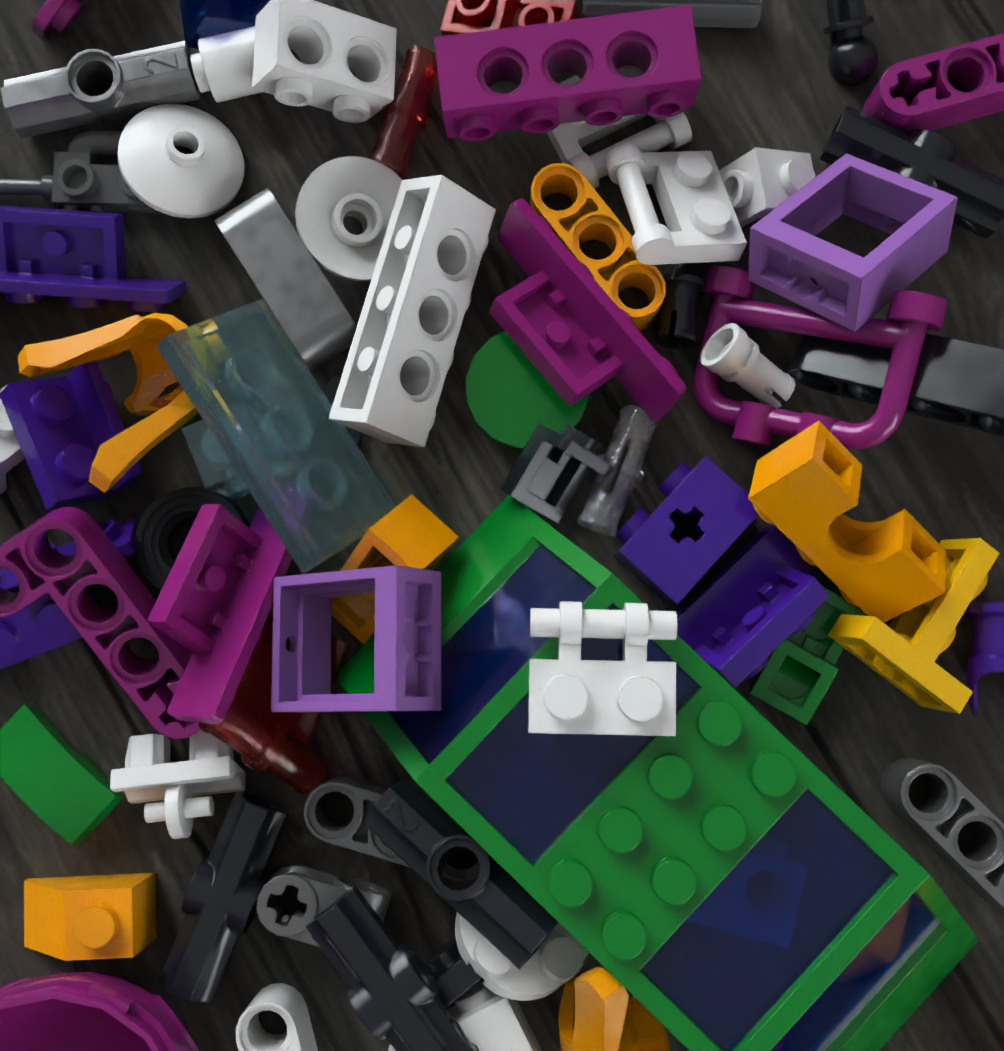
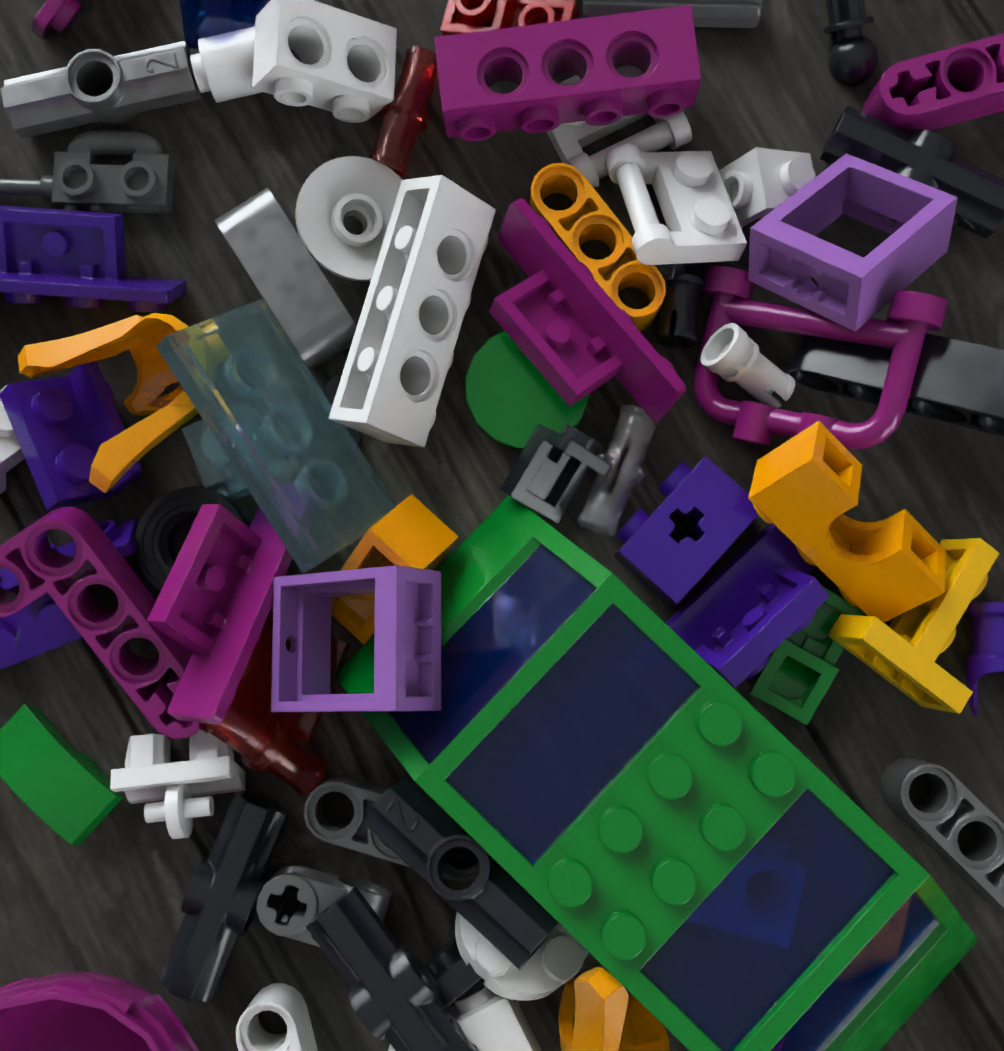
(90, 915): light orange slope -> none
(176, 181): white dish -> none
(602, 694): white plate -> none

